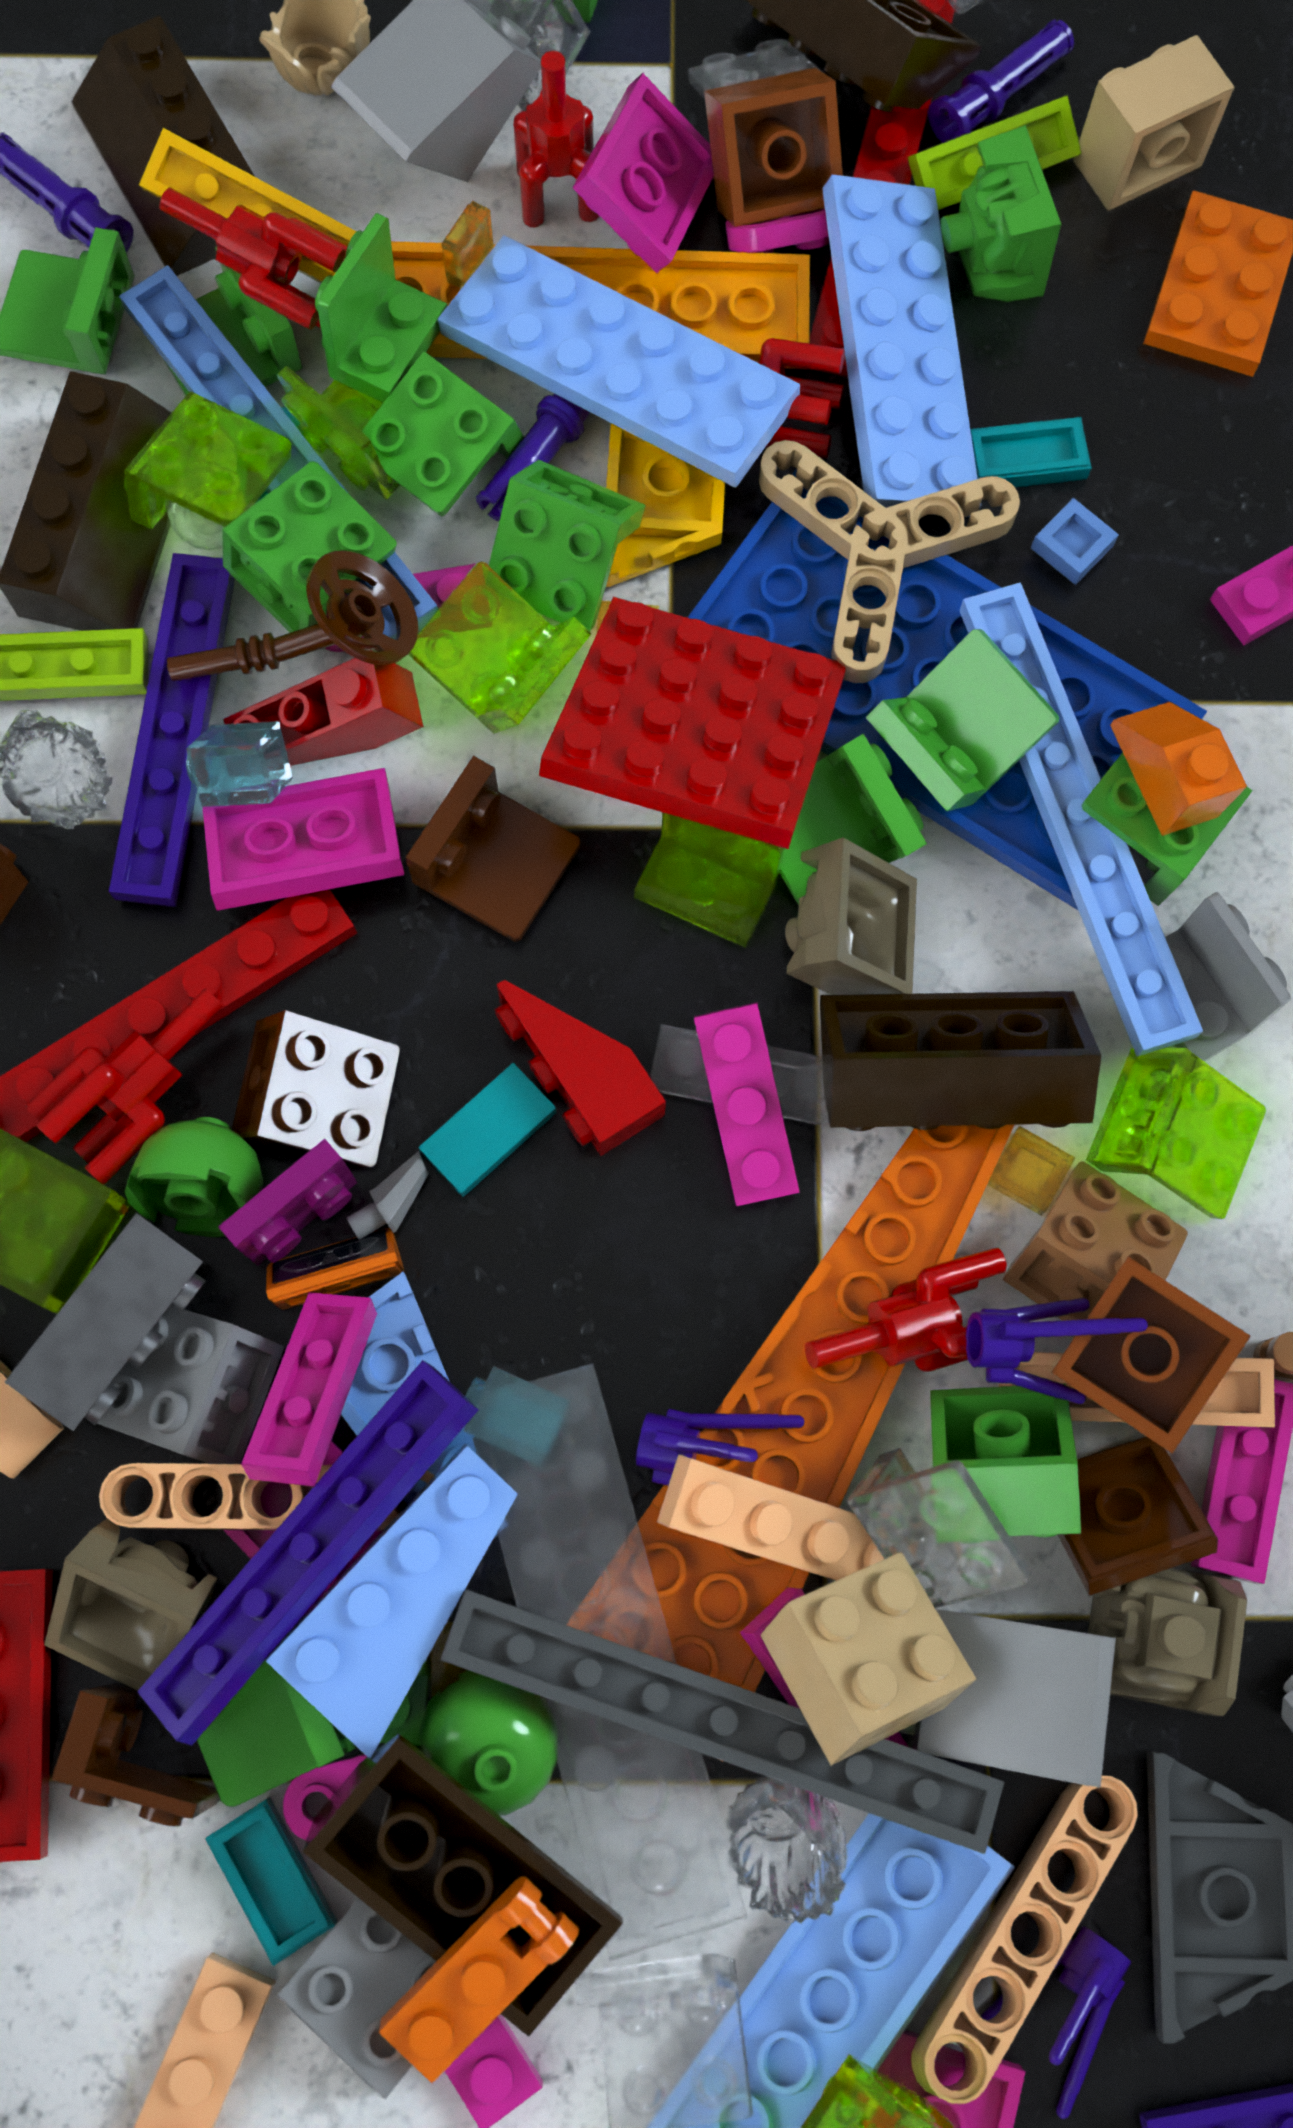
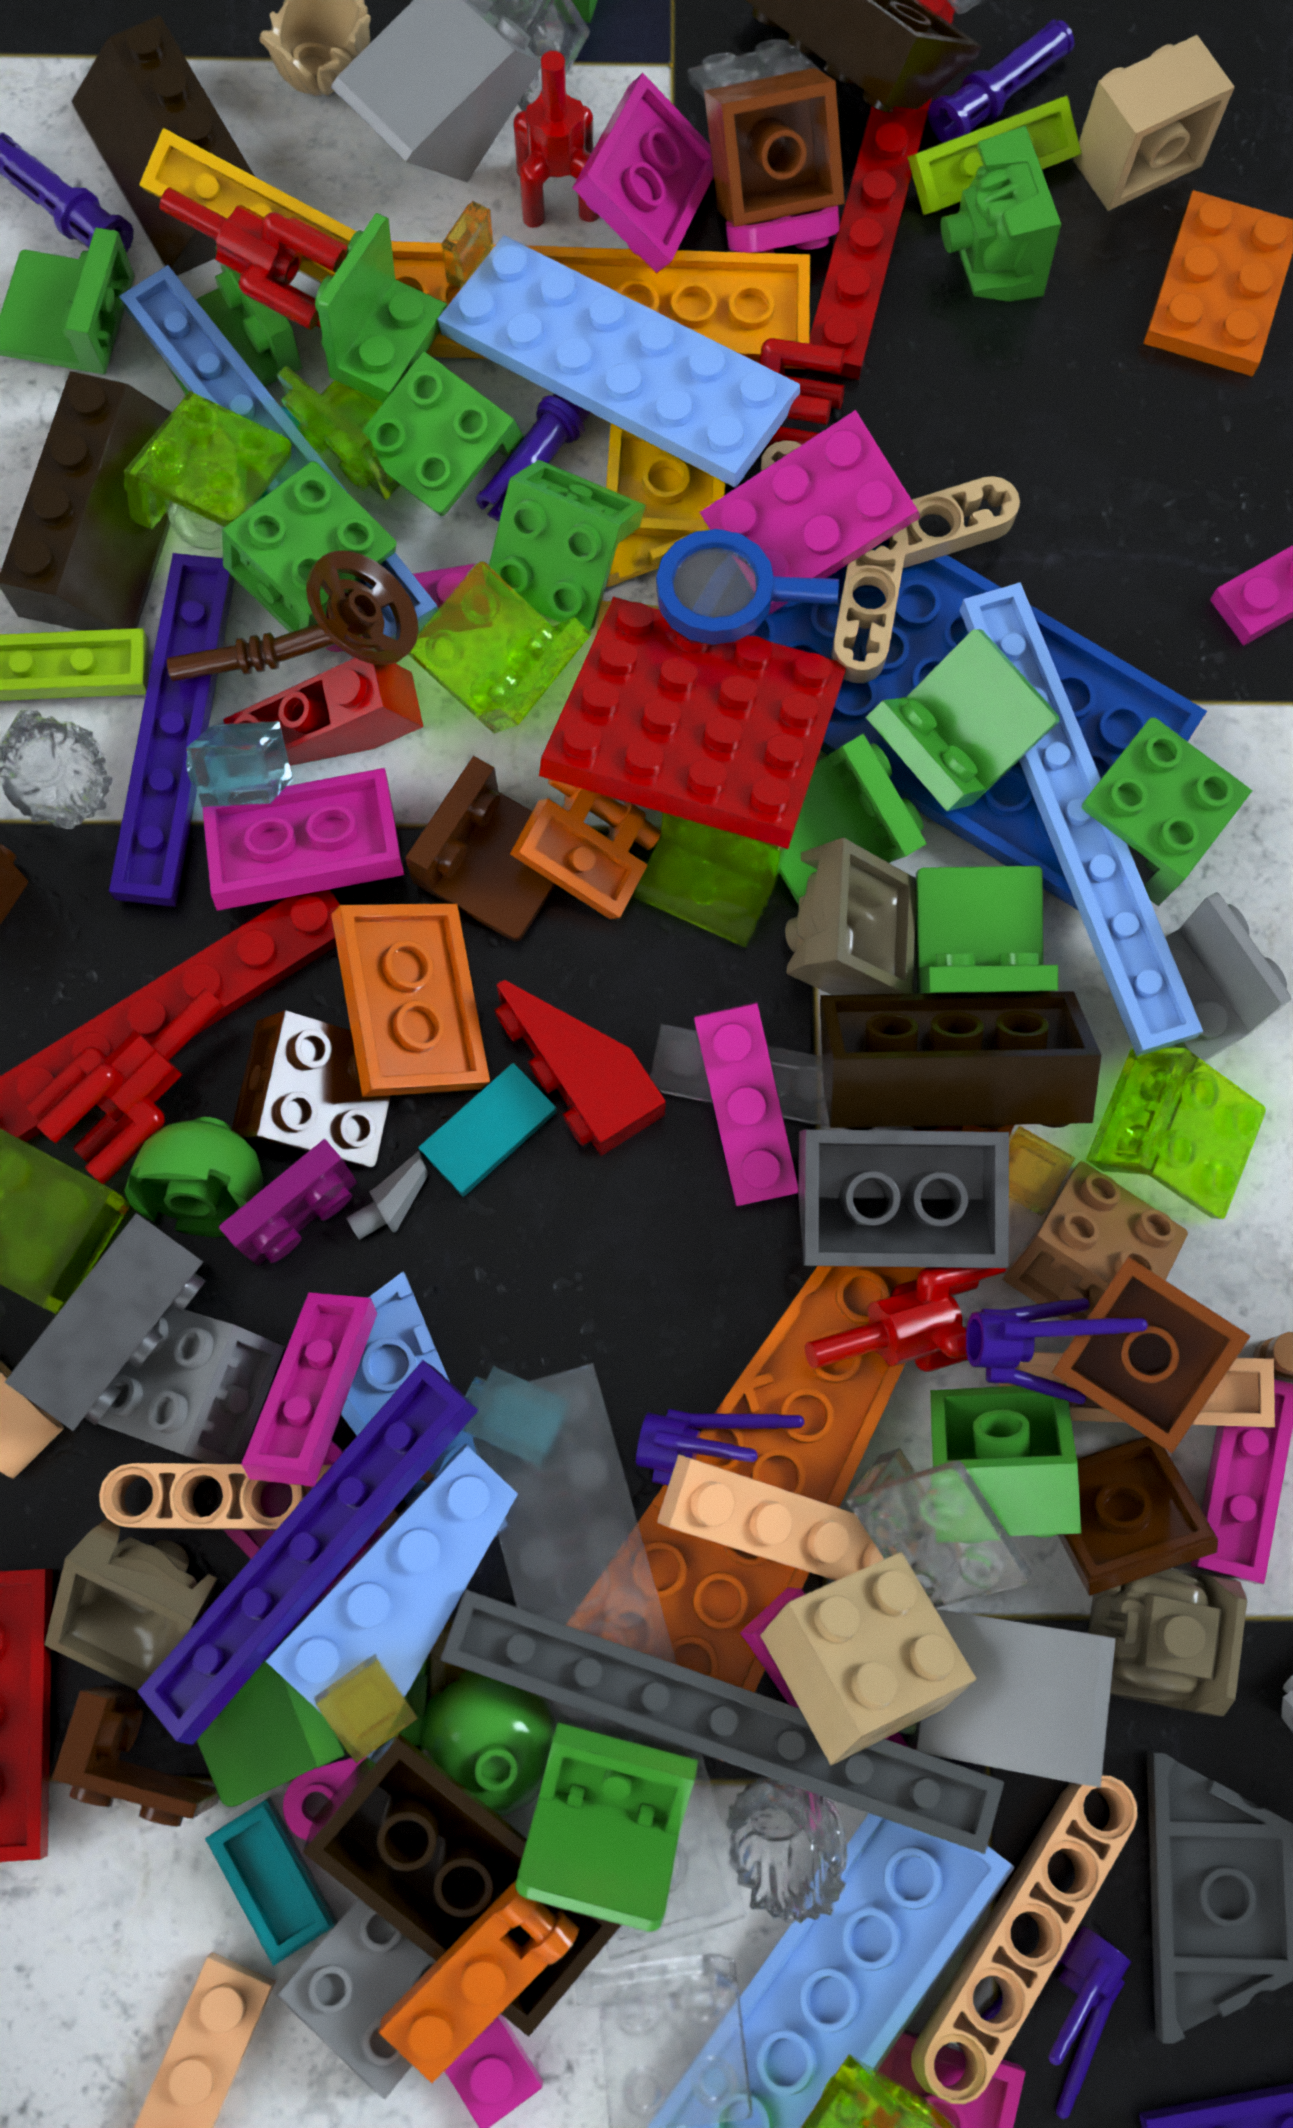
(333, 1268): orange slope -> none
(365, 1708): none -> clear yellow tile
(409, 999): none -> orange plate
(581, 858): none -> orange plate
(606, 1828): none -> bright green bracket
(722, 587): none -> blue piece
(819, 504): none -> dark pink plate
(898, 338): light blue plate -> none
(904, 1198): none -> flat silver slope
(981, 930): none -> bright green bracket
(1032, 452): teal tile -> none
(1074, 541): medium blue plate -> none
(1178, 765): orange slope -> none

